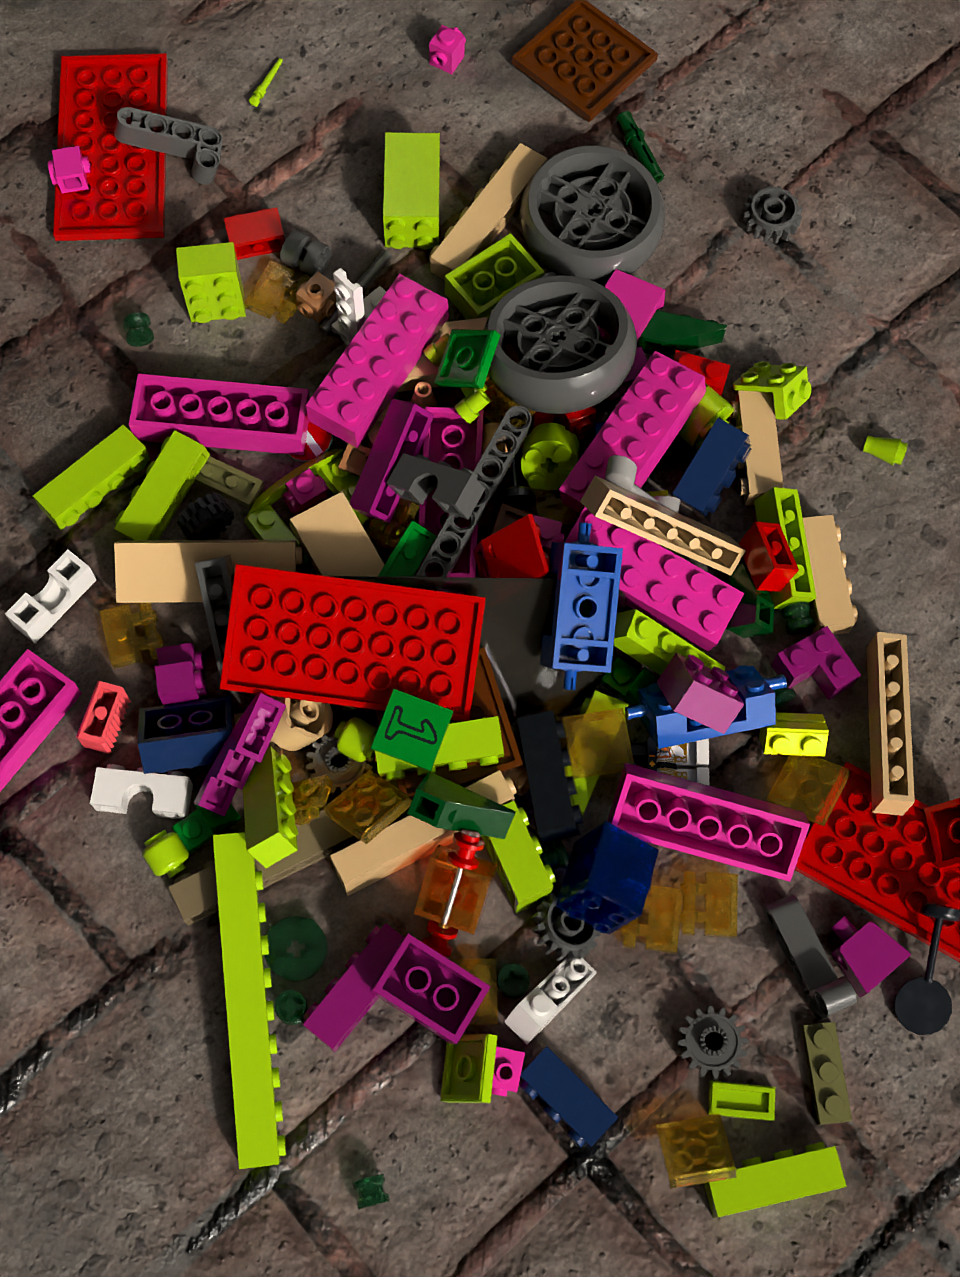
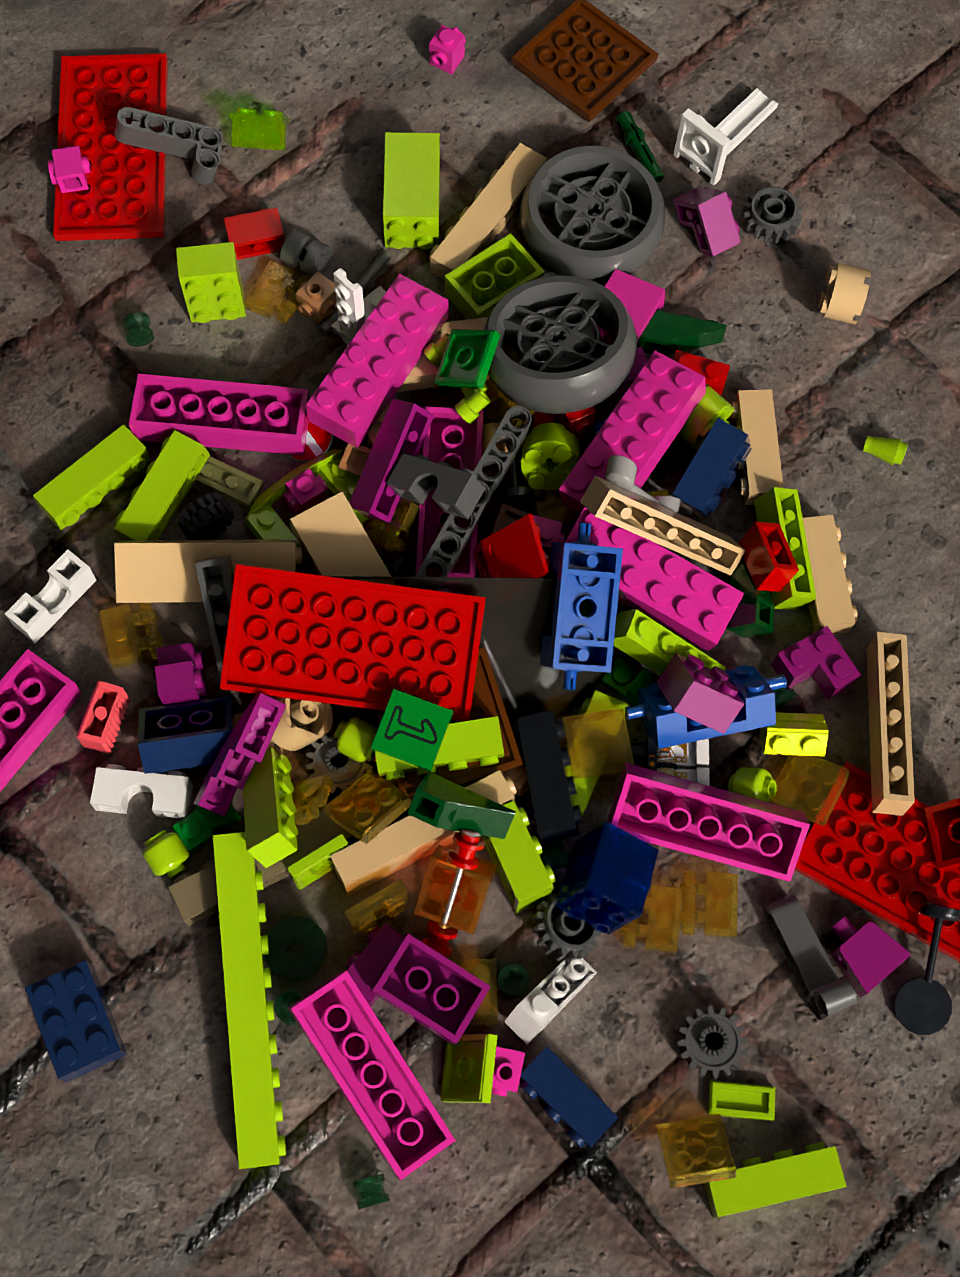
(75, 1021): none -> dark blue brick
(259, 131): none -> clear neon green bracket
(260, 91): lime piece -> none
(316, 863): none -> lime tile
(371, 1074): none -> dark pink brick
(388, 901): none -> clear yellow plate
(409, 552): green plate -> none
(424, 396): cone -> none
(709, 146): none -> white bracket
(710, 217): none -> magenta brick
(753, 783): none -> lime head
(786, 382): lime bracket -> none
(798, 618): clear green wheel -> none
(826, 1073): olive plate -> none
(844, 293): none -> tan brick

